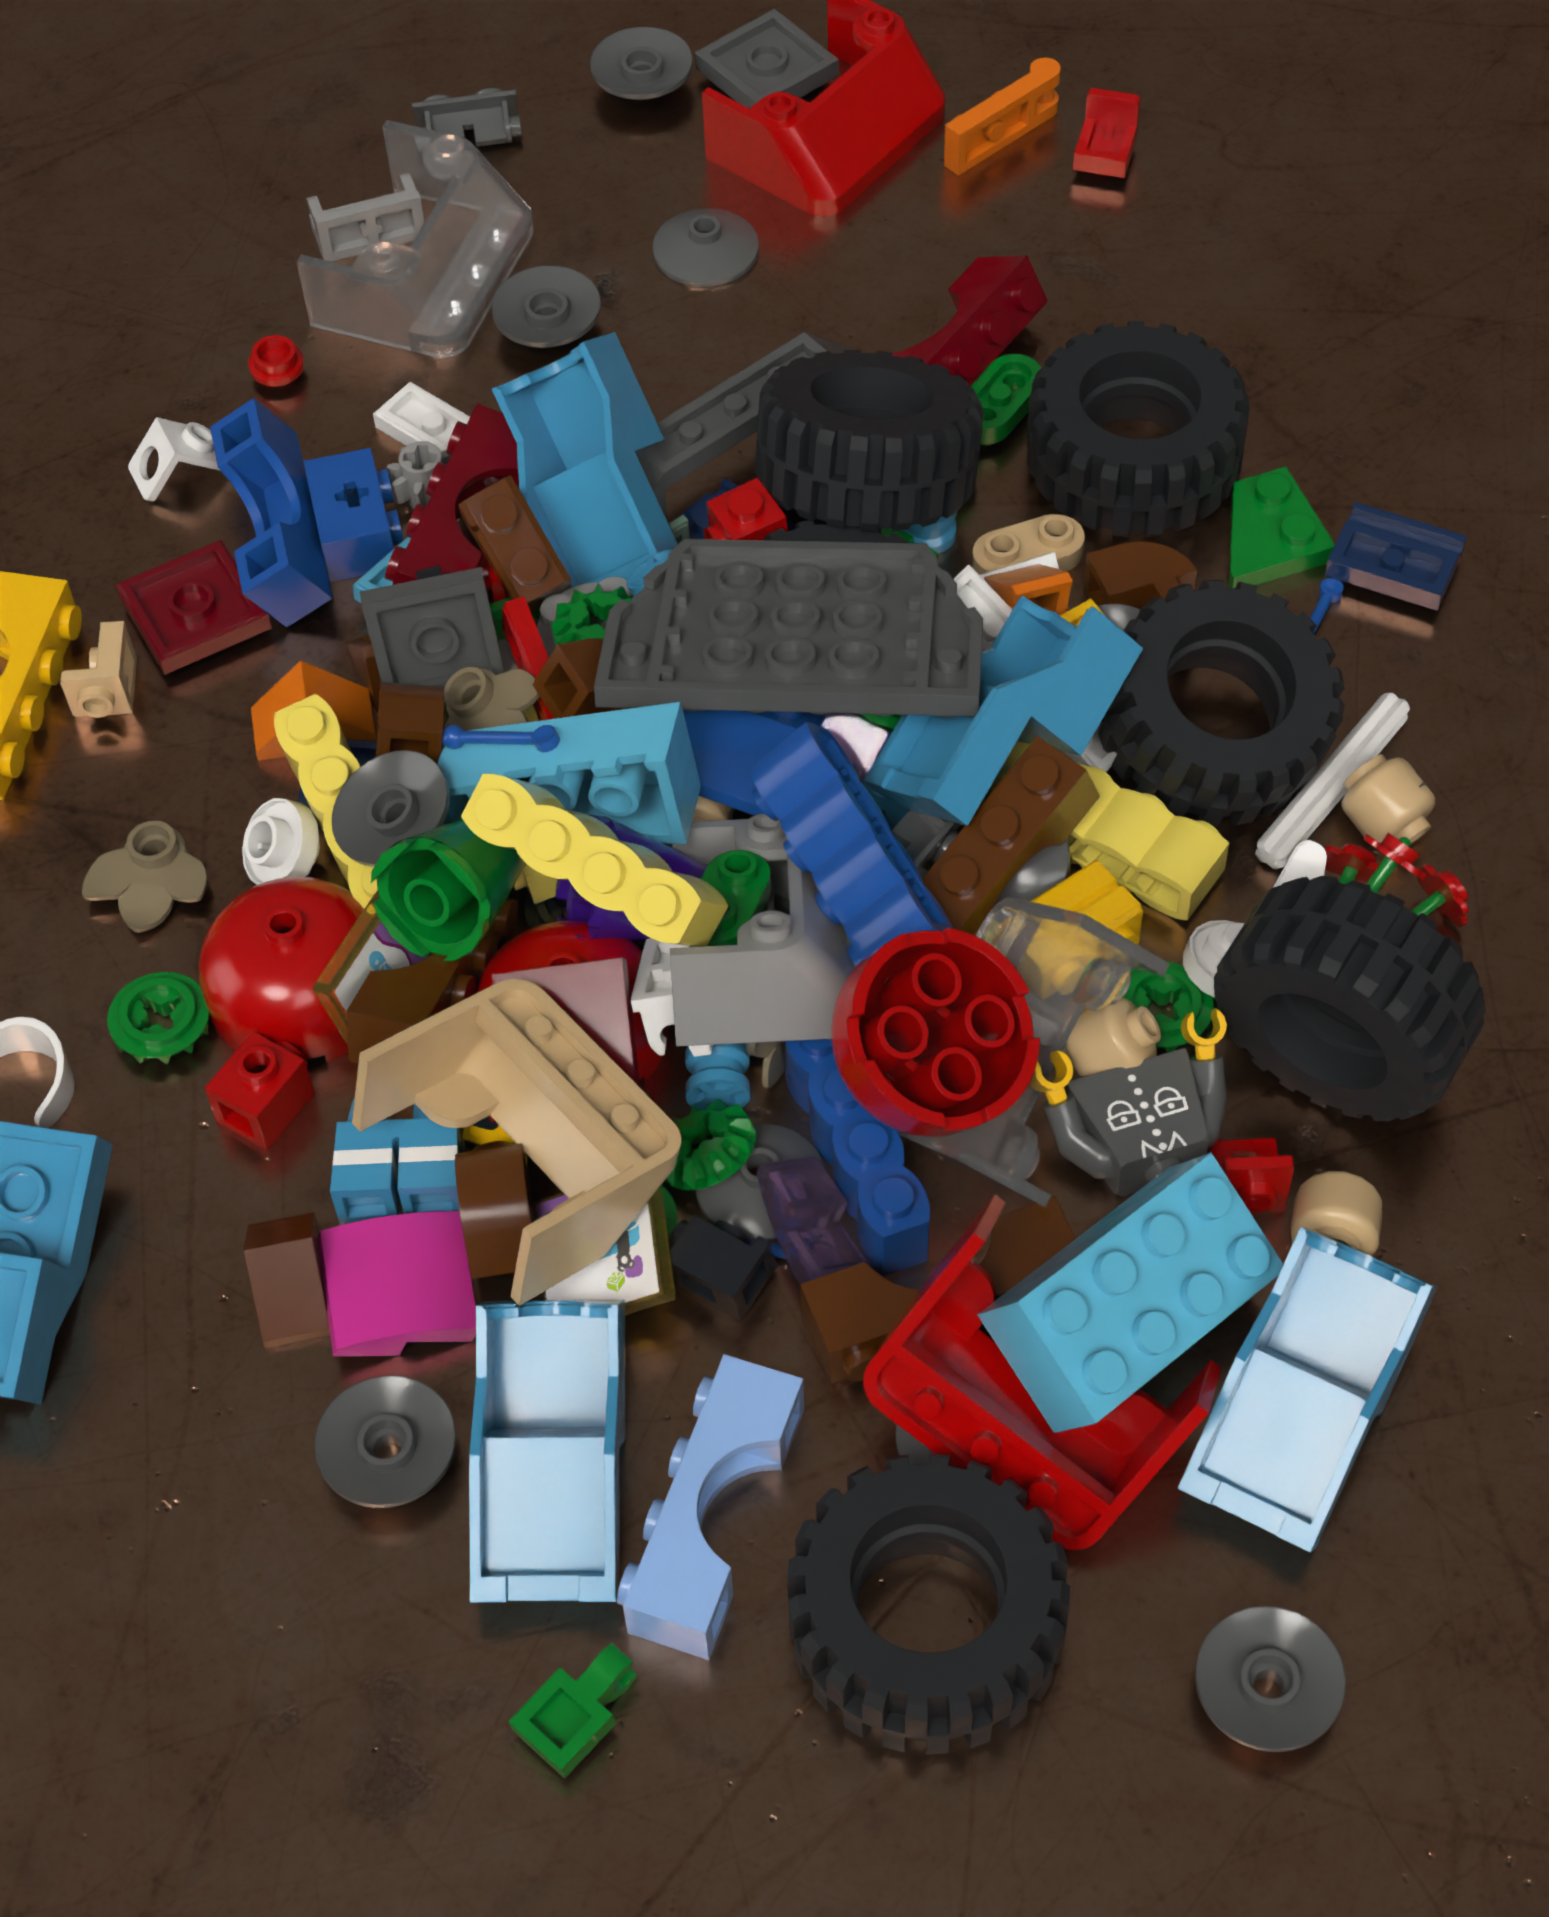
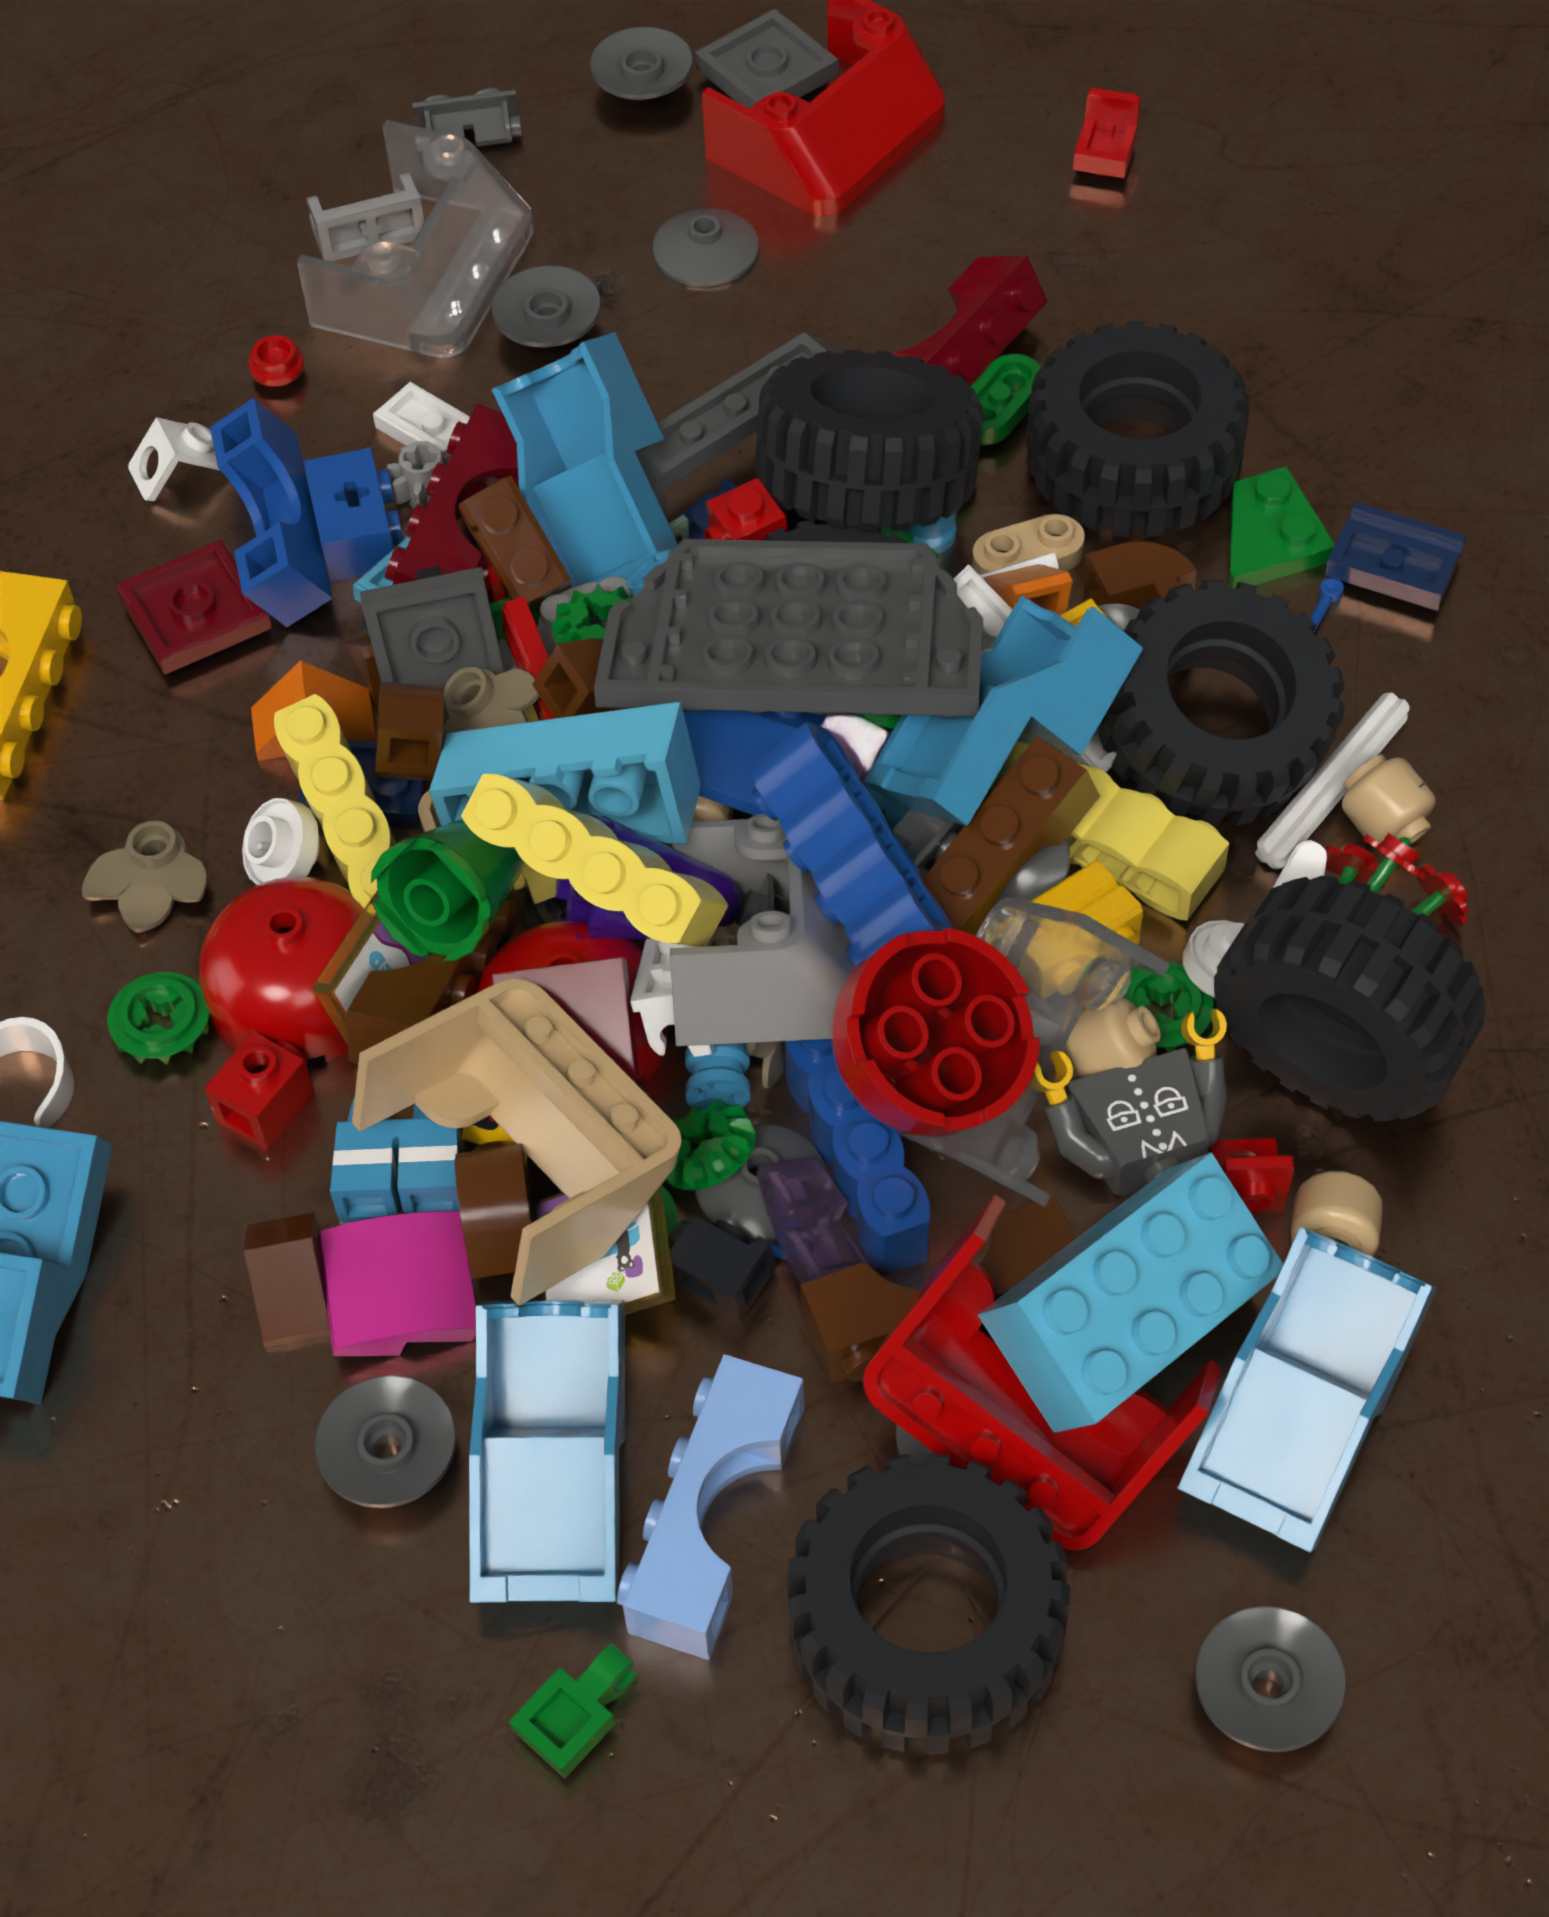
(111, 679): tan bracket -> none
(389, 802): dark grey dish -> none
(544, 737): blue hinge -> none
(745, 885): green plate -> none
(1003, 117): orange plate -> none

